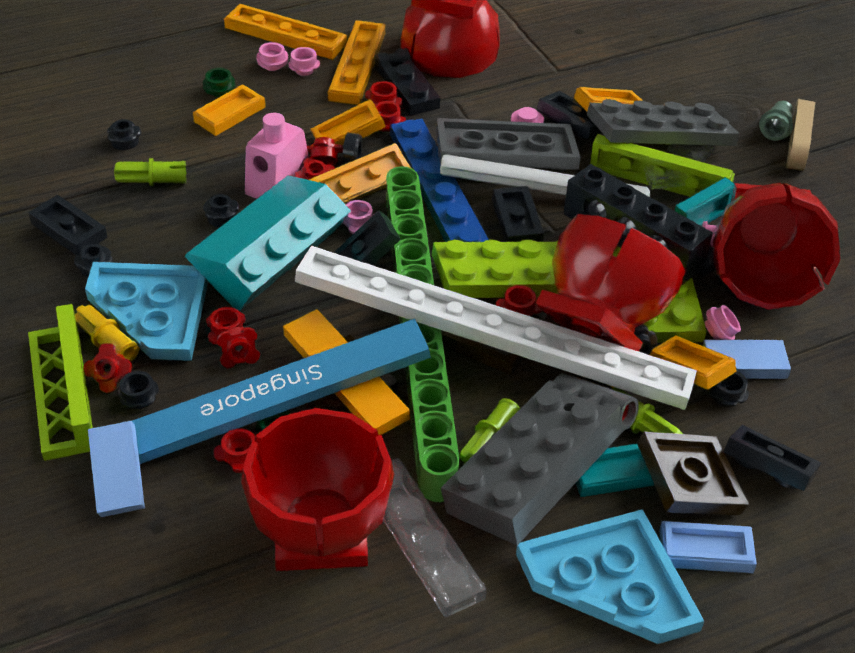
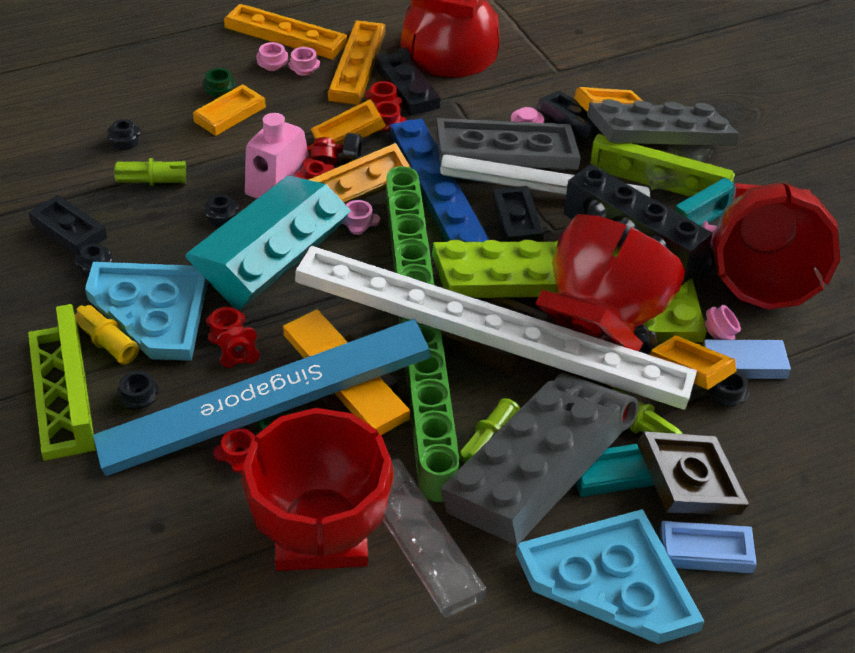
(96, 368): red plate -> none
(116, 469): light blue tile -> none
(371, 240): black plate -> none
(520, 299): red plate -> none
(776, 459): black plate -> none
(777, 122): sand green cone -> none
(801, 135): tan beam -> none

